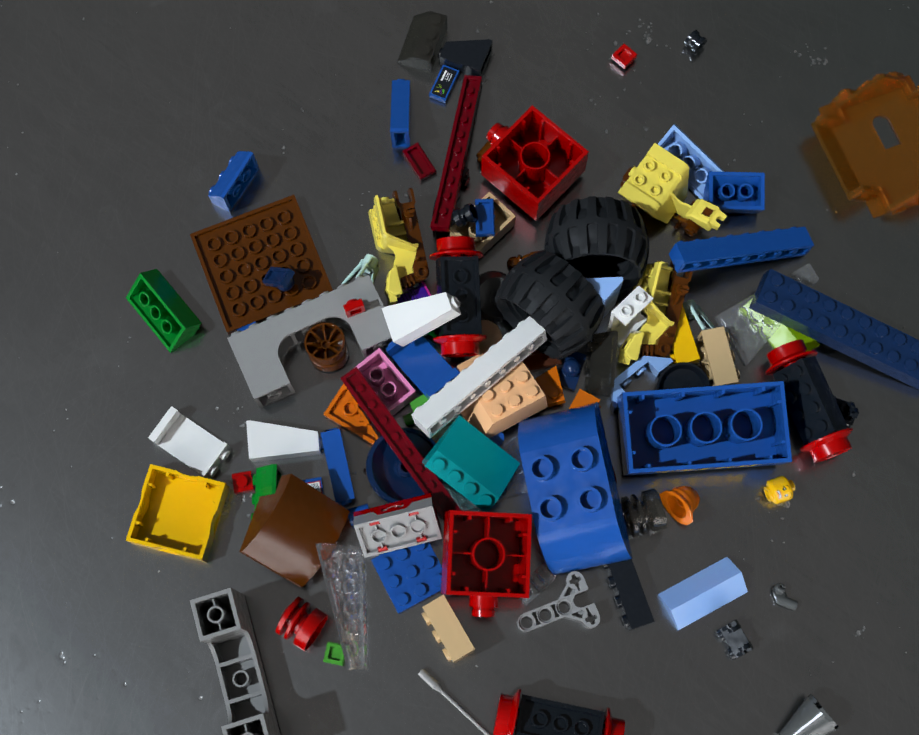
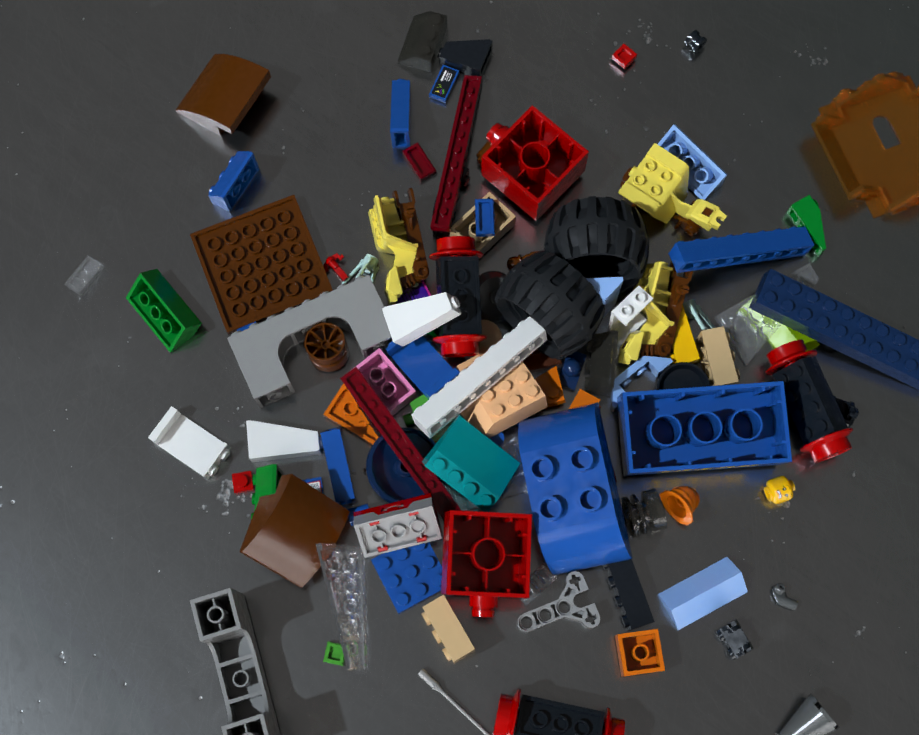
(84, 275): none -> clear plate
(178, 513): yellow tile -> none
(224, 93): none -> reddish brown slope
(280, 278): dark blue tile -> none
(299, 622): red wheel -> none
(331, 261): none -> red piece
(354, 307): red plate -> none
(465, 215): black wheel -> none
(639, 652): none -> orange brick
(736, 191): blue slope -> none
(807, 214): none -> green slope

